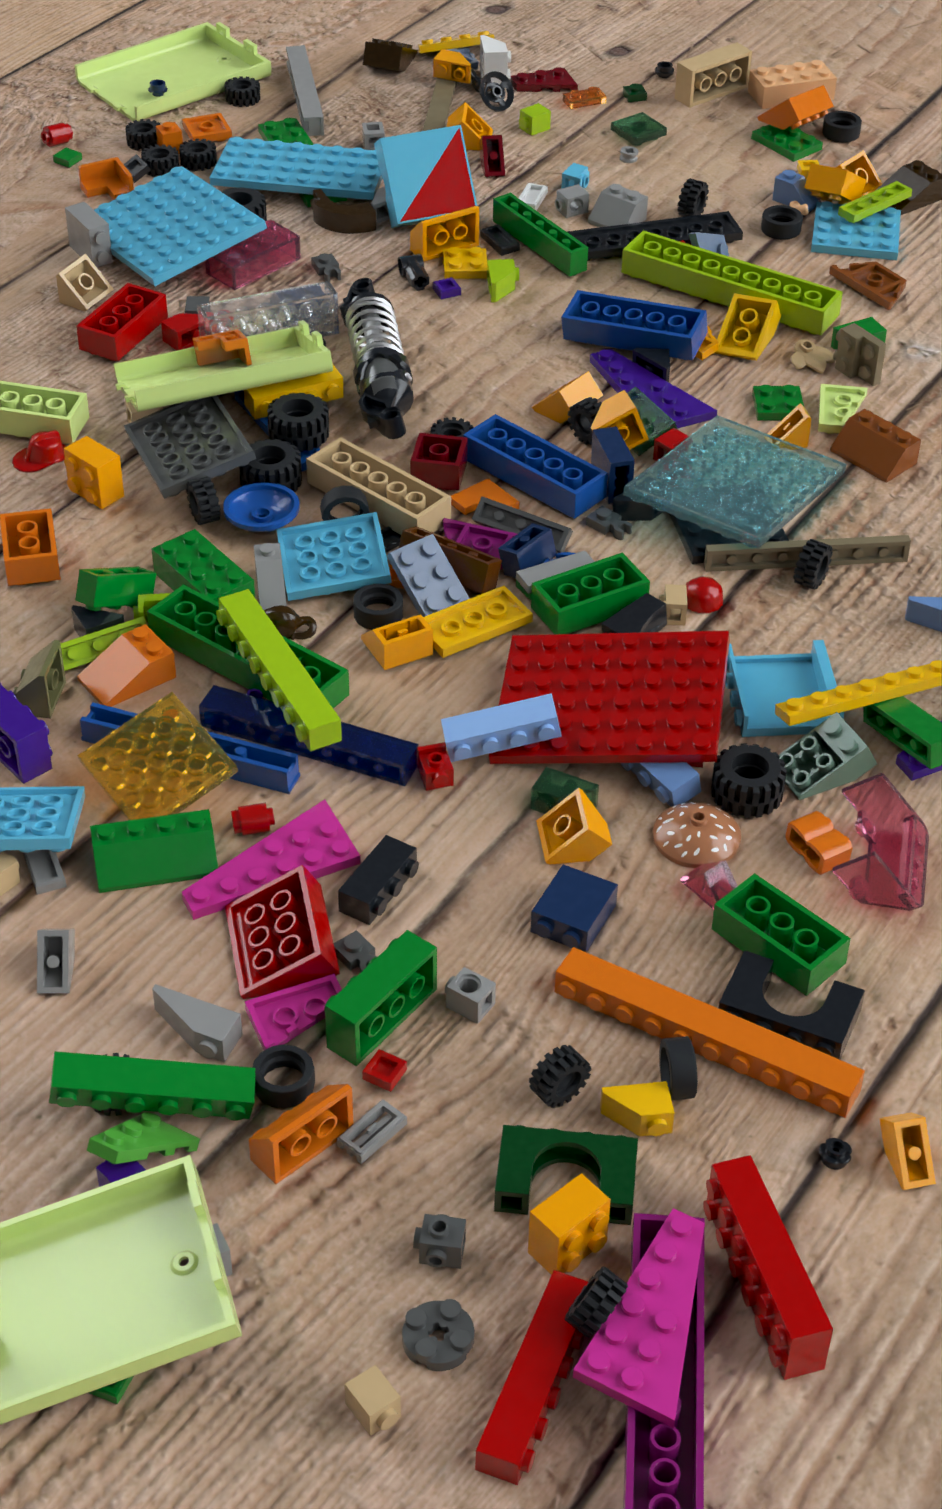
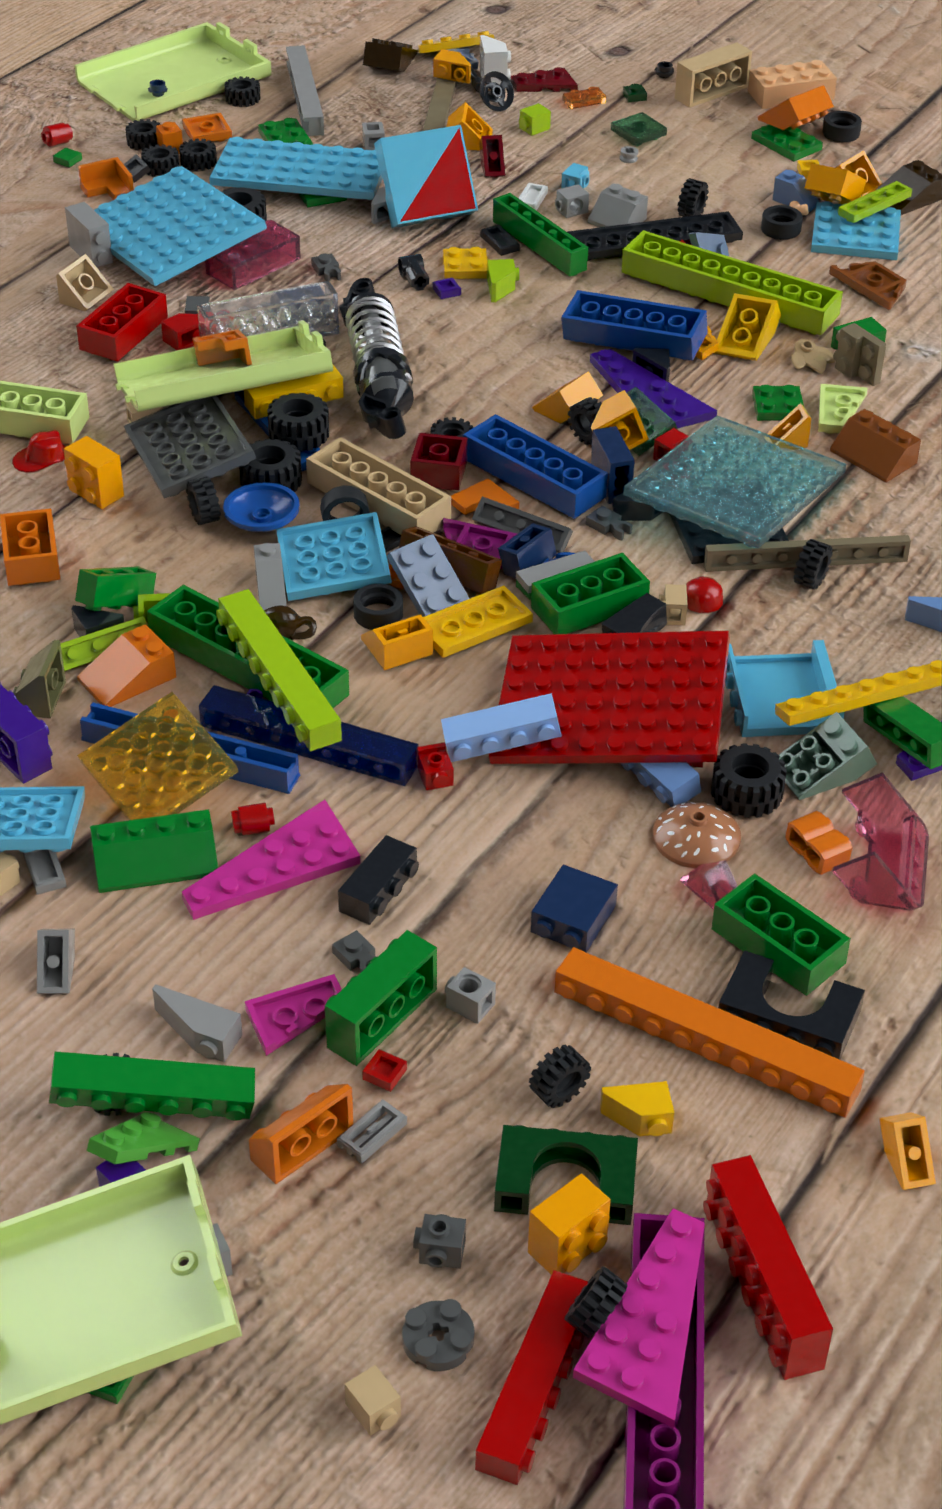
(199, 565): green brick -> none
(281, 935): red slope -> none
(287, 1095): black tyre -> none
(340, 217): dark brown arch -> none
(445, 231): light orange slope -> none
(555, 786): clear green slope -> none
(573, 831): light orange slope -> none
(678, 1067): black tyre -> none
(833, 1159): black plate -> none

